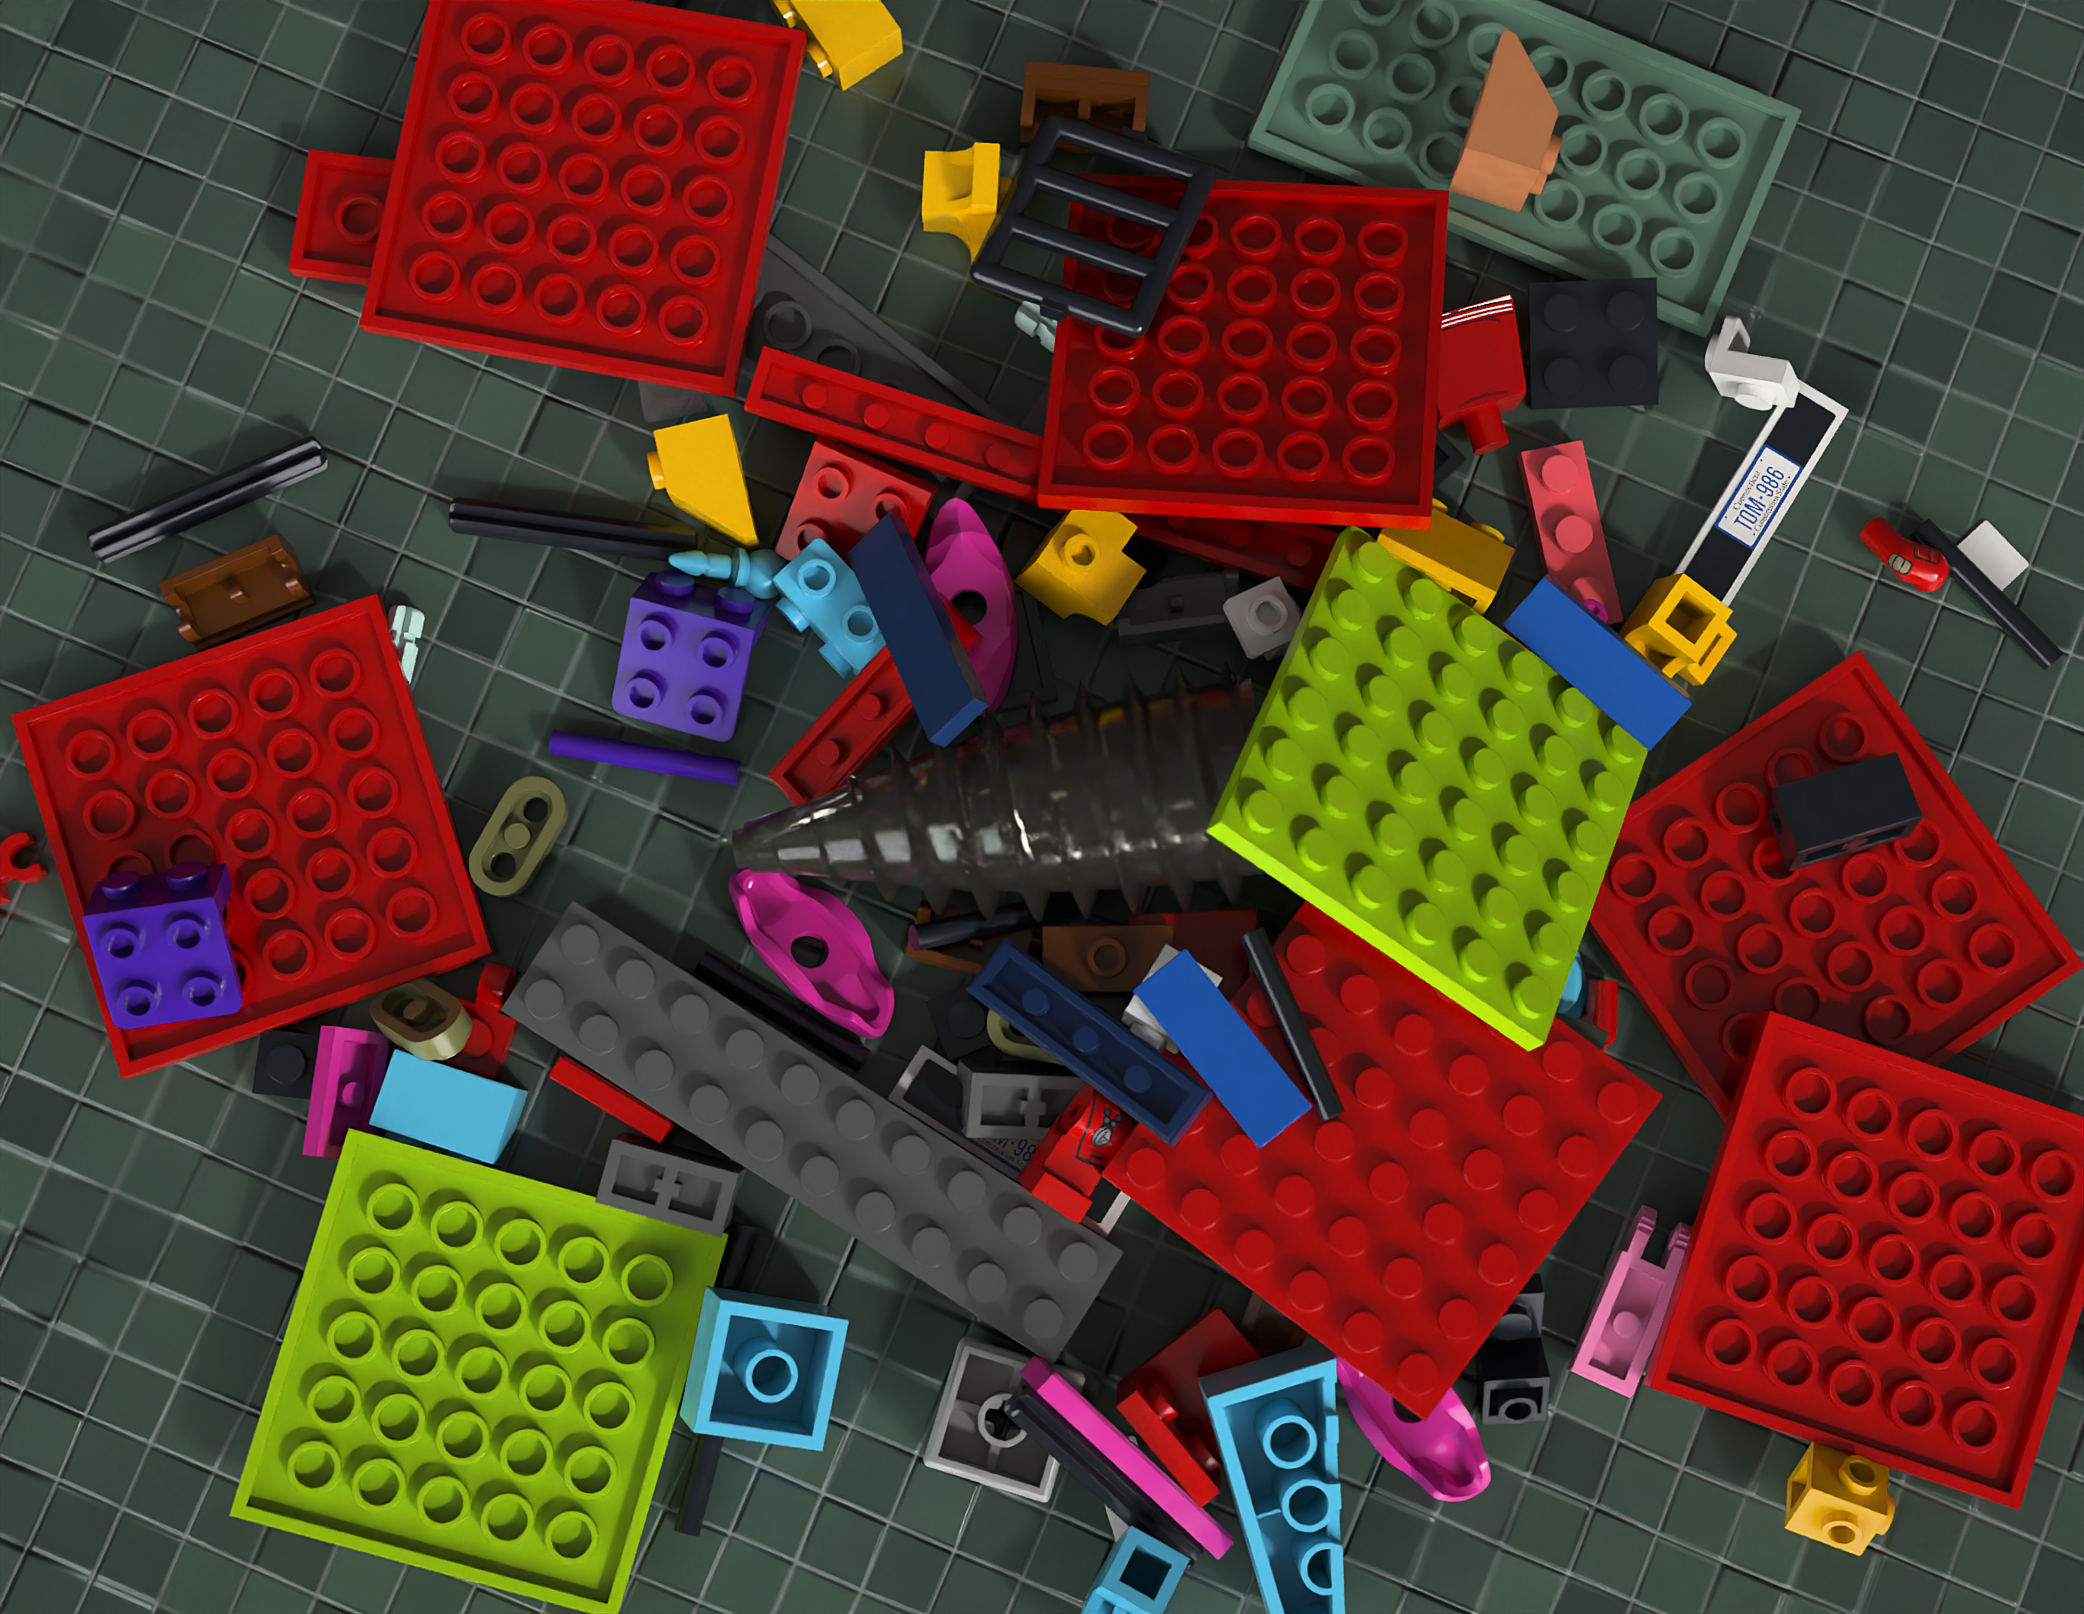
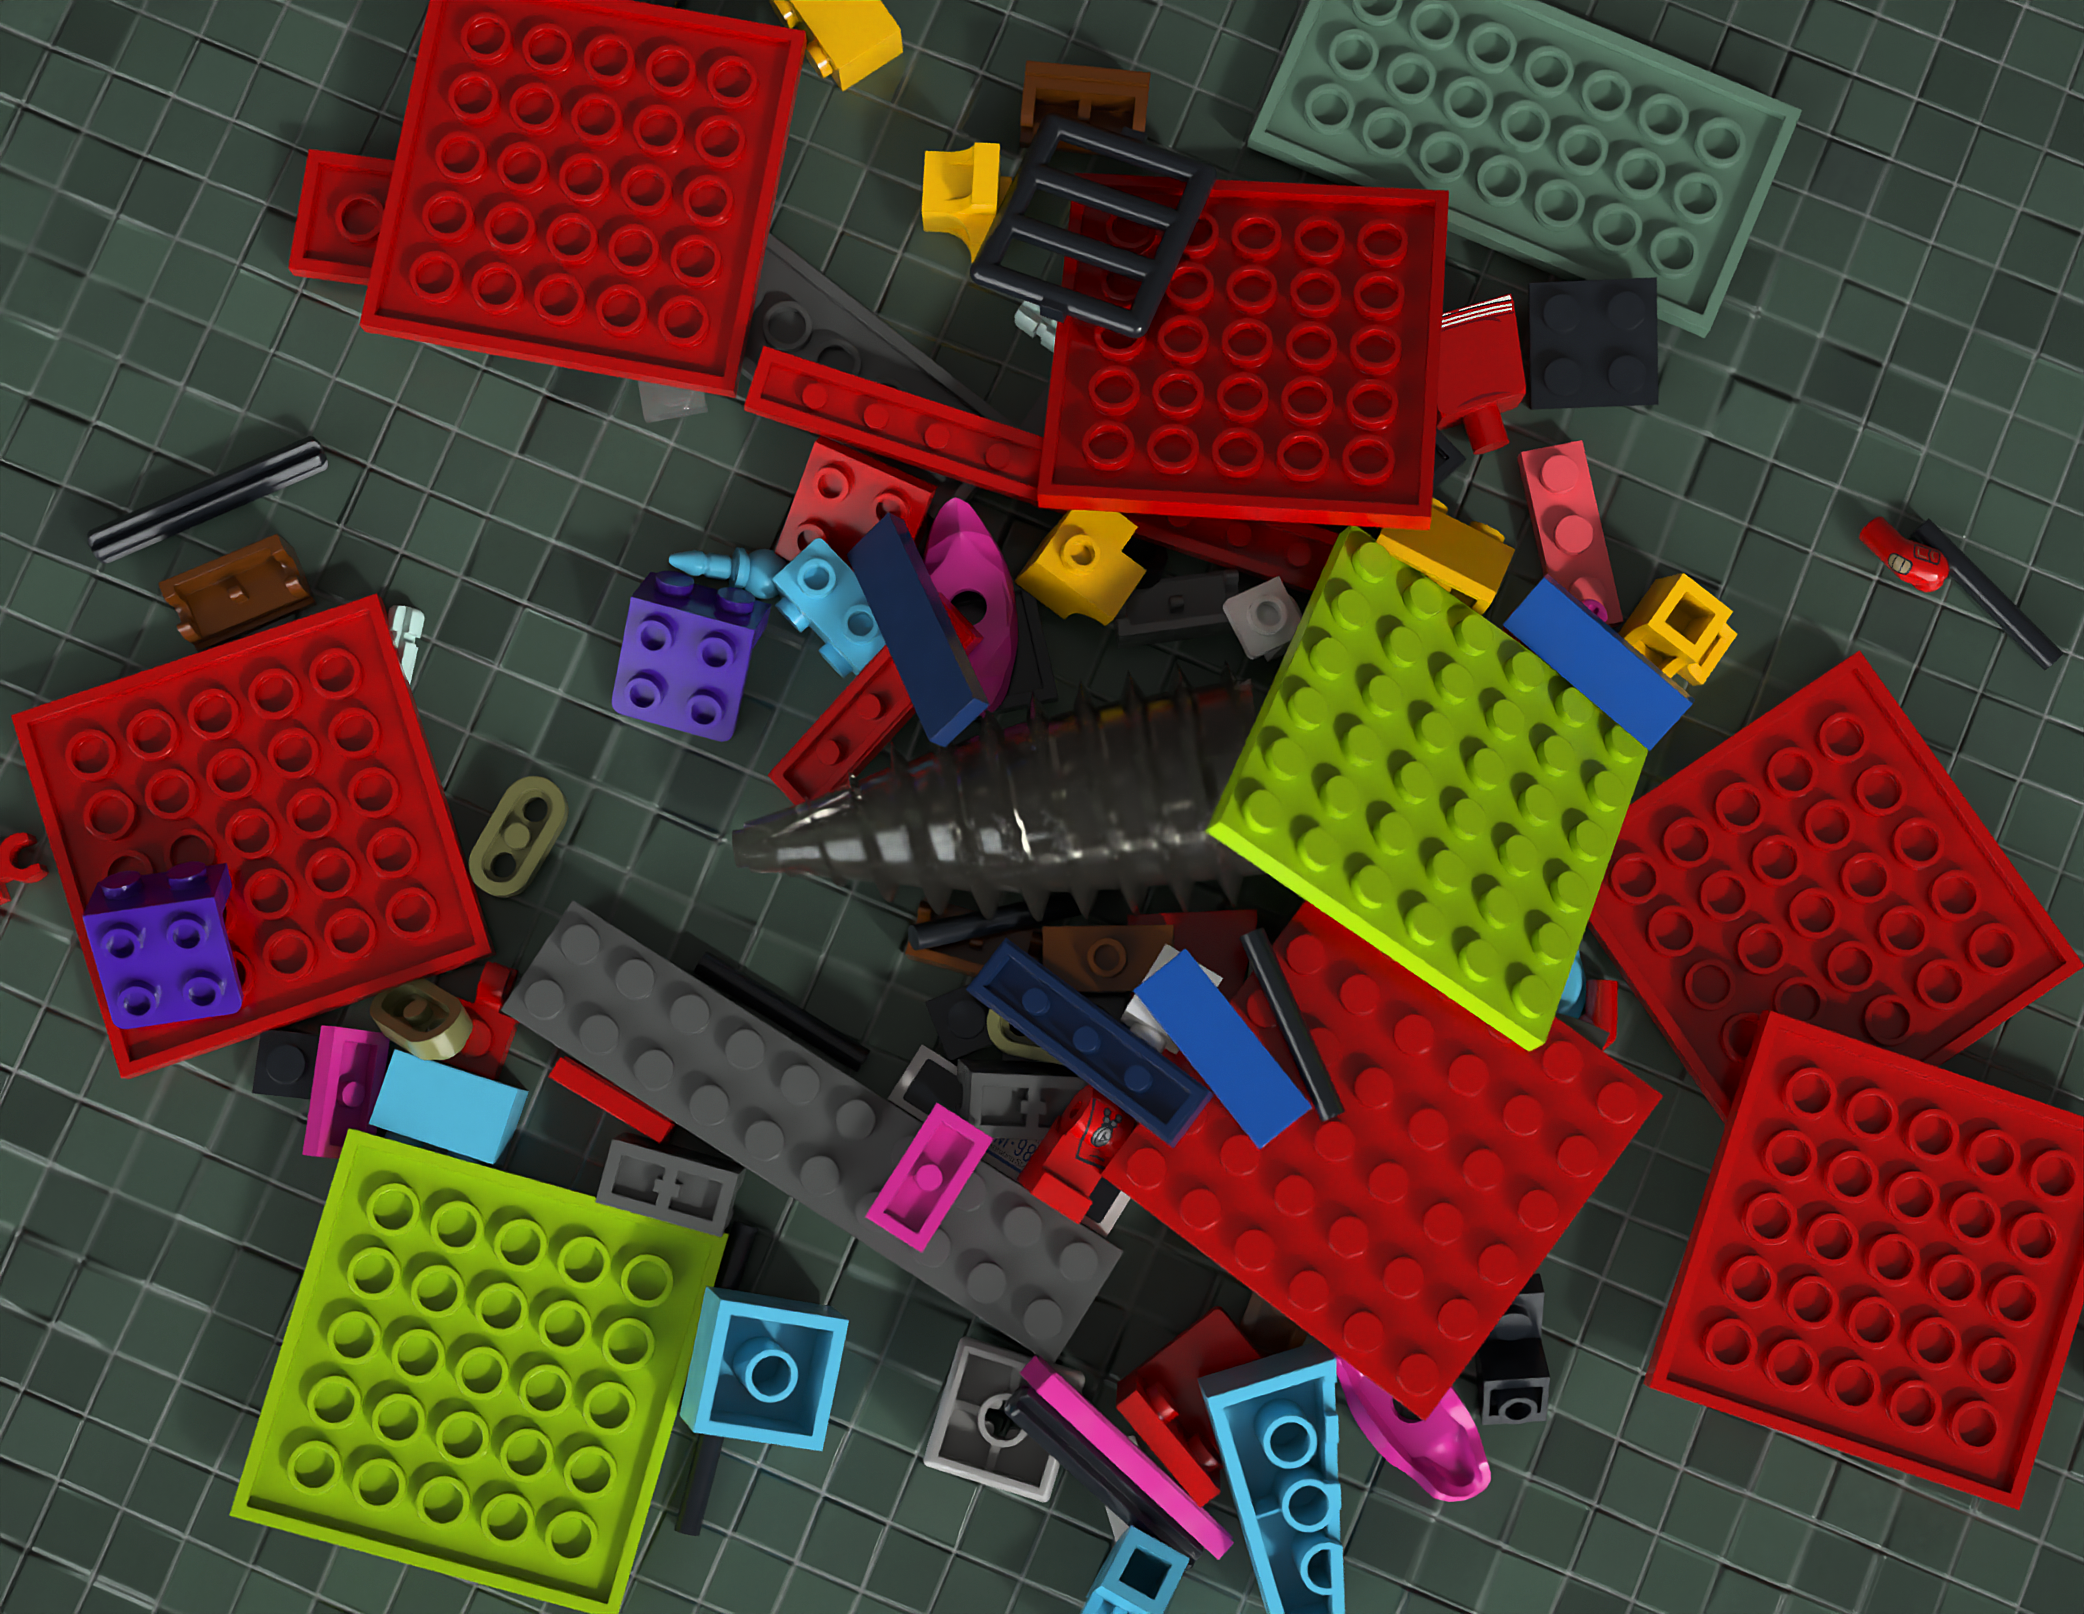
(569, 529): black axle -> none
(645, 757): dark purple bar -> none
(706, 476): yellow slope -> none
(848, 983): dark pink piece -> none
(929, 1177): none -> dark pink plate
(1510, 132): nougat slope -> none
(1629, 1308): bright pink hinge -> none
(1747, 377): white bracket -> none
(1761, 493): tile -> none
(1838, 1498): yellow brick -> none
(1843, 811): black hinge -> none
(1993, 555): white sticker -> none

